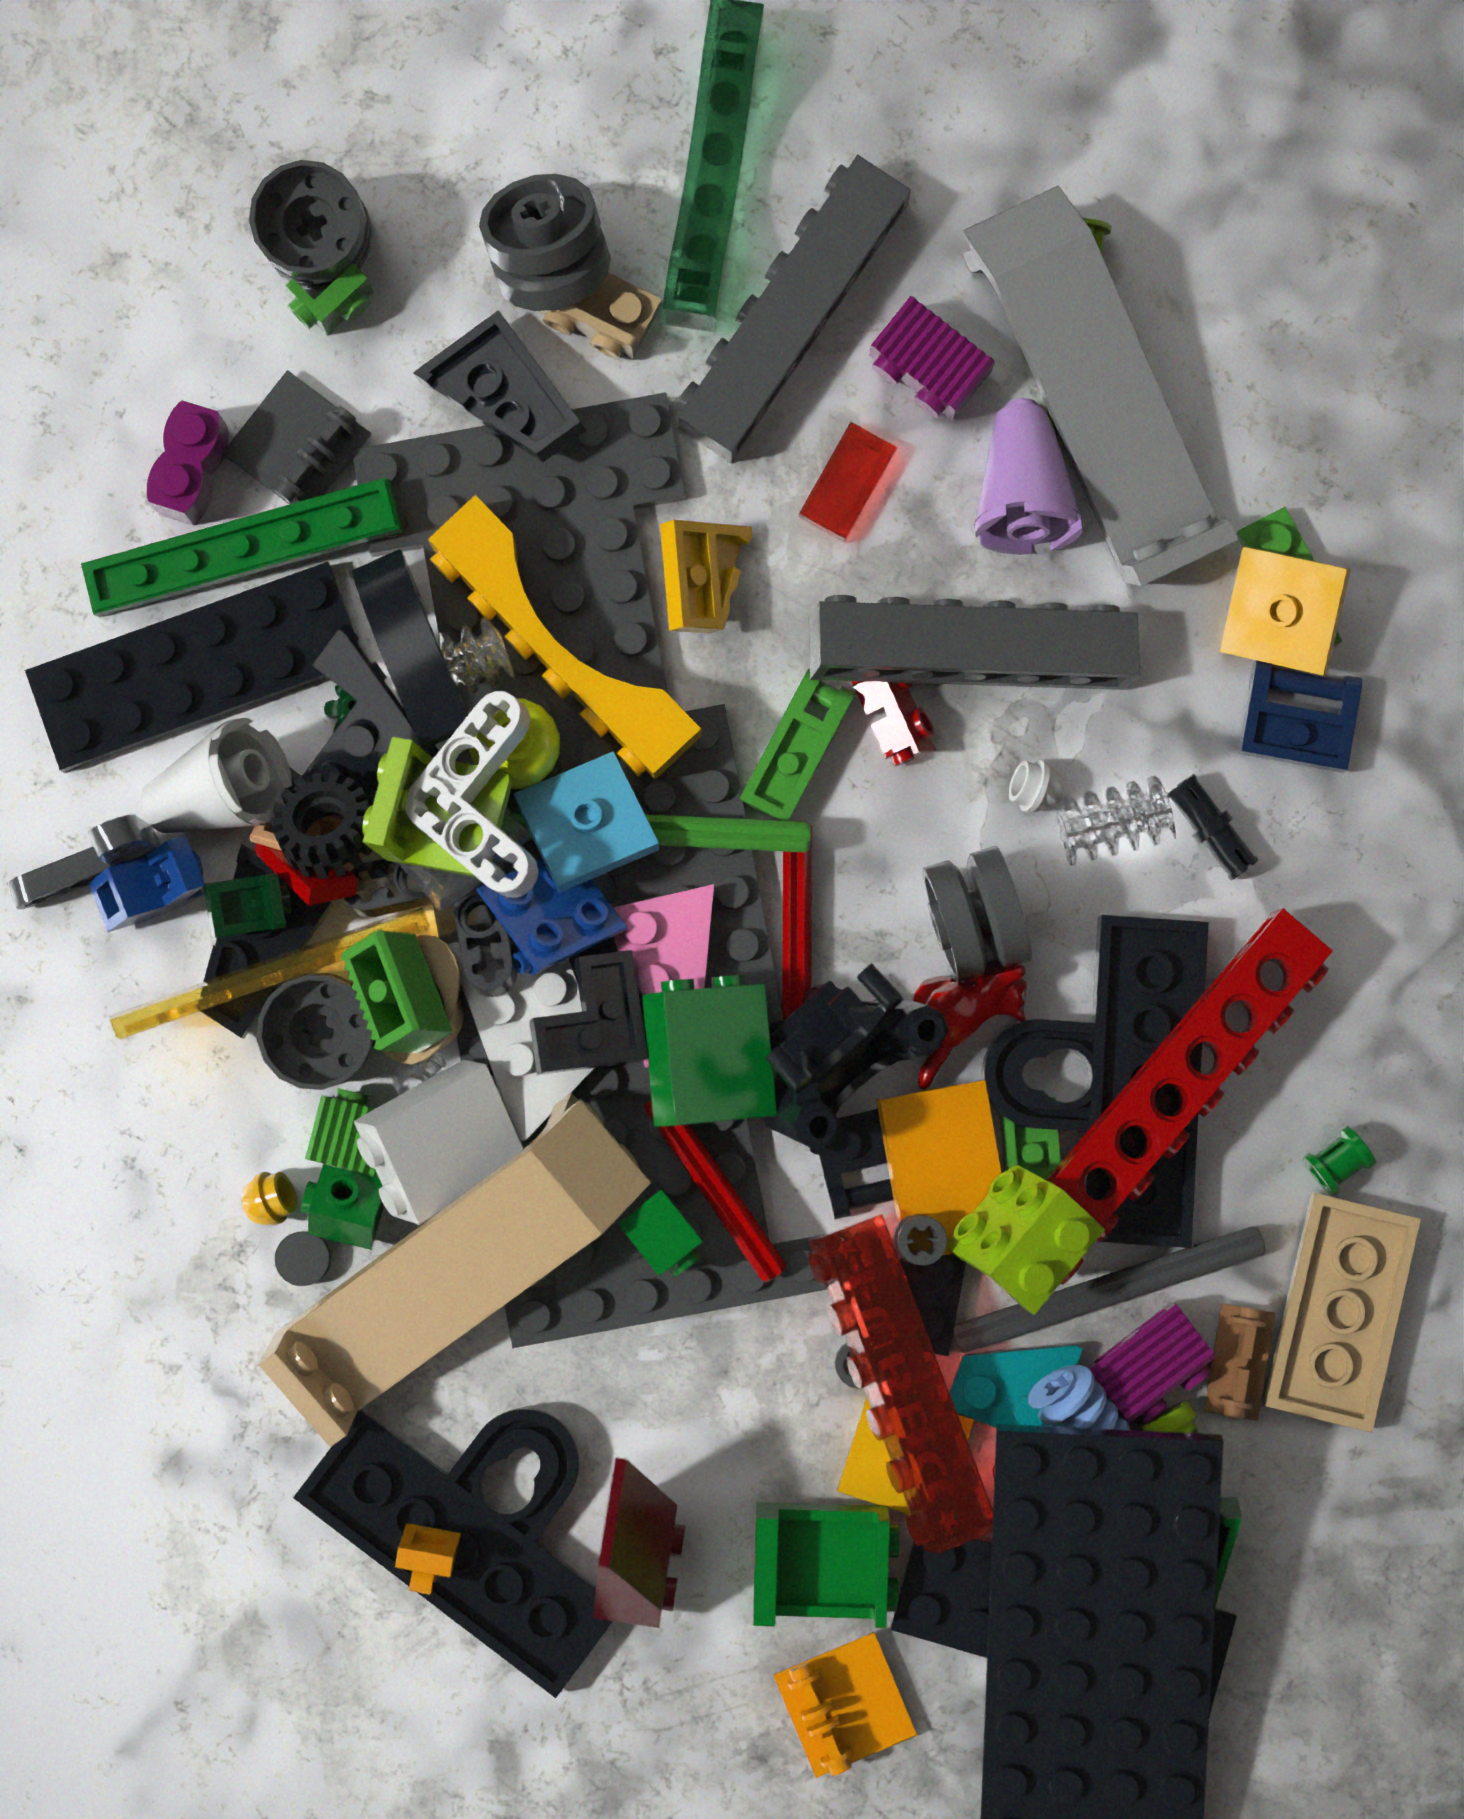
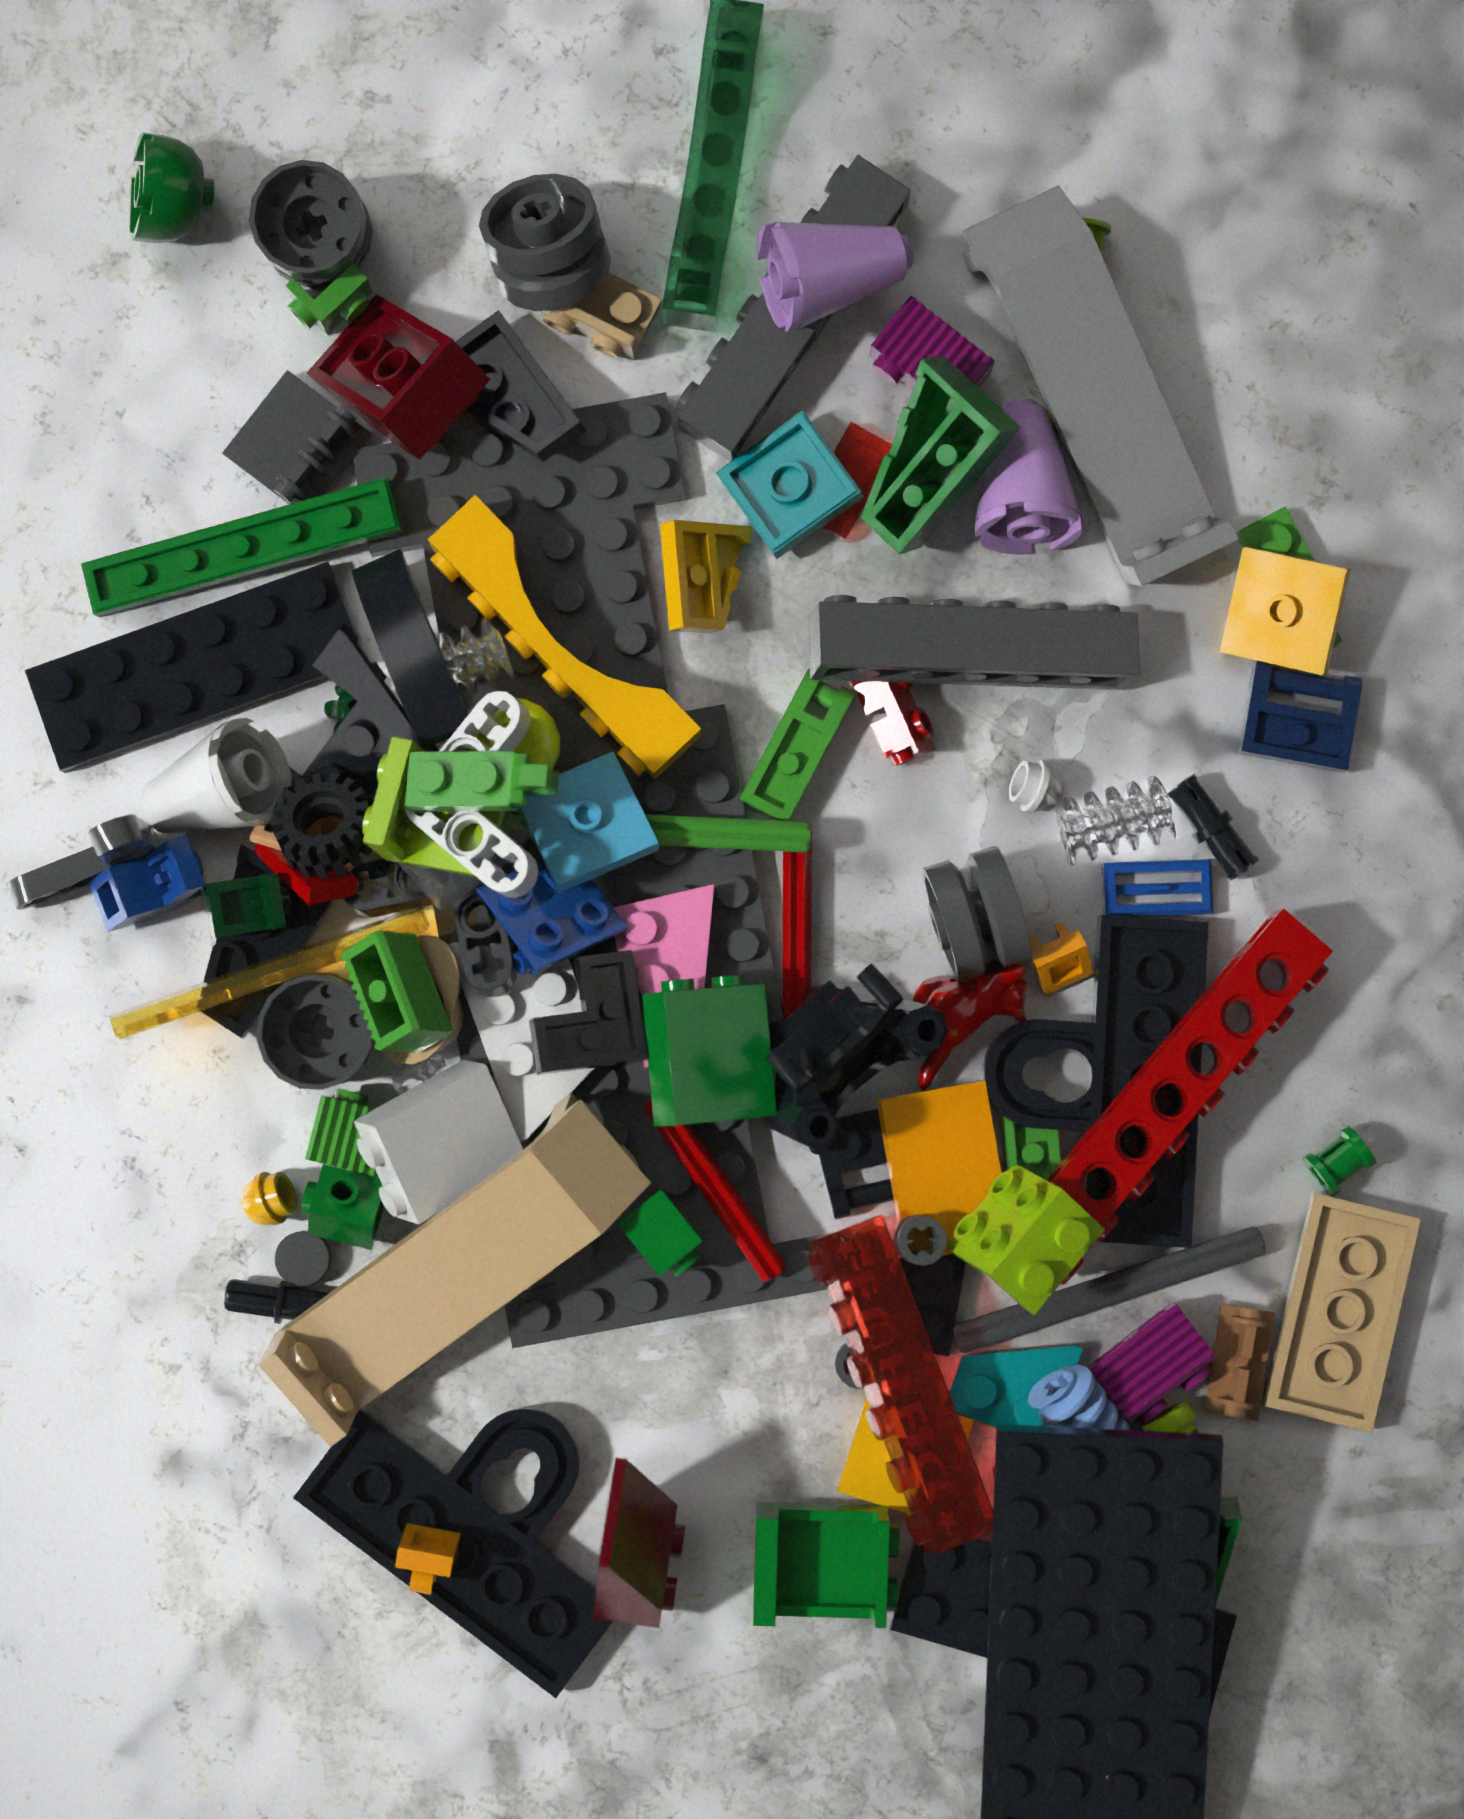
(167, 190): none -> green cylinder
(181, 476): magenta brick -> none
(269, 1299): none -> black axle
(400, 376): none -> dark red slope
(475, 781): none -> bright green hinge
(789, 484): none -> teal tile
(827, 267): none -> lavender cone
(844, 1705): light orange hinge -> none
(938, 454): none -> green wedge
(1060, 960): none -> light orange tile
(1203, 887): none -> blue tile

